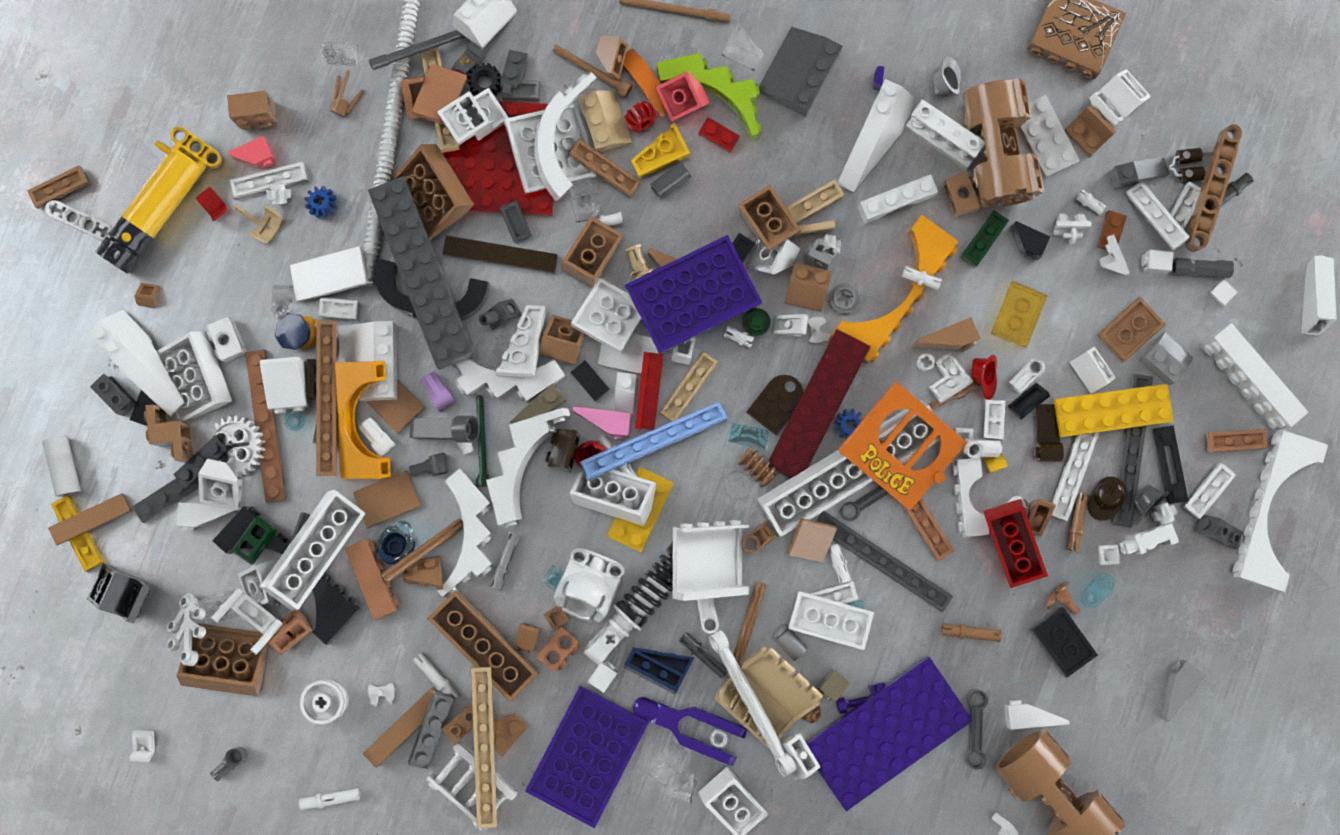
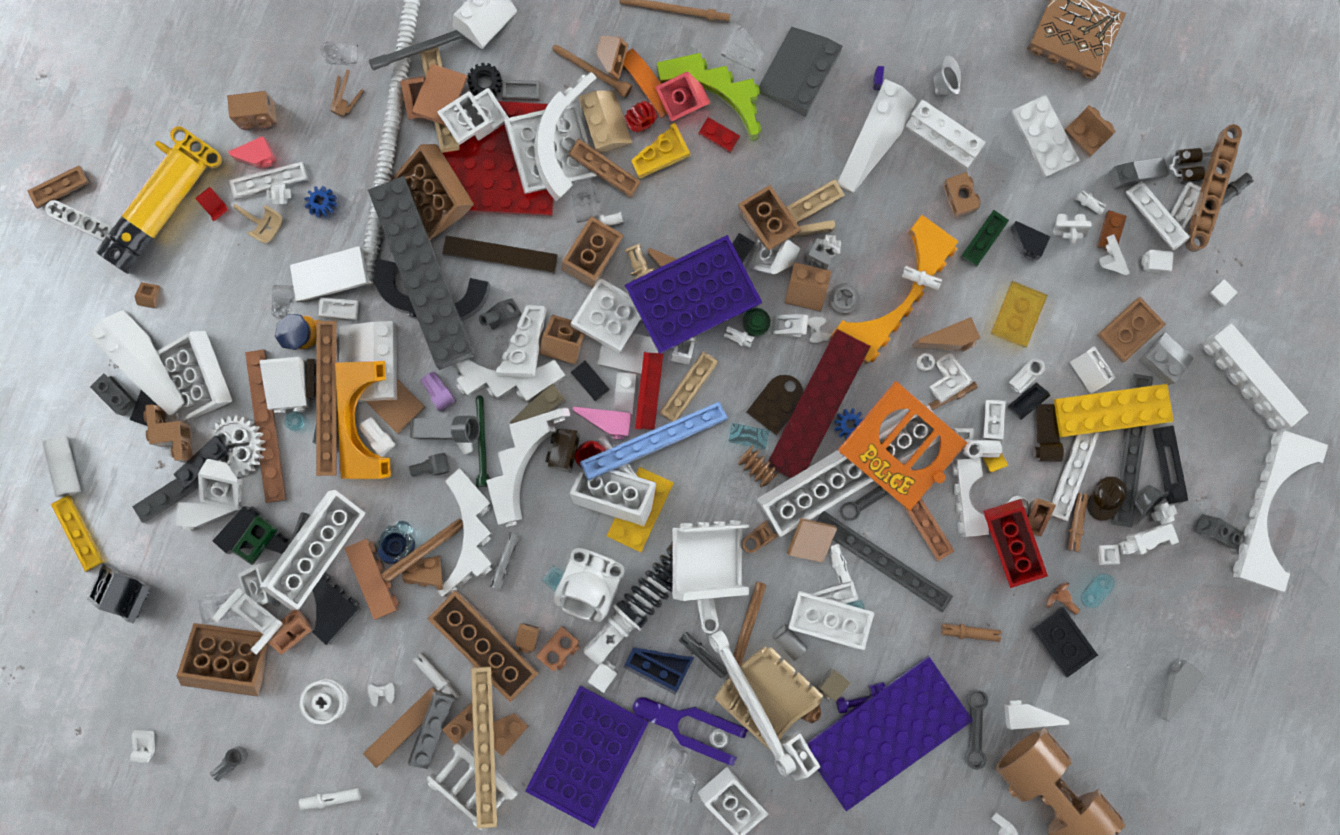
(89, 519): medium nougat tile -> none
(188, 604): white plant -> none
(234, 347): white brick -> none
(387, 499): medium nougat tile -> none
(472, 56): dark grey leg -> none
(513, 72): dark grey hinge -> none
(515, 221): dark grey tile -> none
(556, 617): medium nougat plate -> none
(670, 180): dark grey pin -> none
(907, 194): white arch -> none
(985, 375): red piece -> none
(995, 113): medium nougat cylinder -> none
(1119, 97): white bracket -> none
(1209, 490): white plate -> none
(1217, 268): dark grey axle -> none
(1237, 440): nougat plate -> none
(1319, 296): white slope -> none

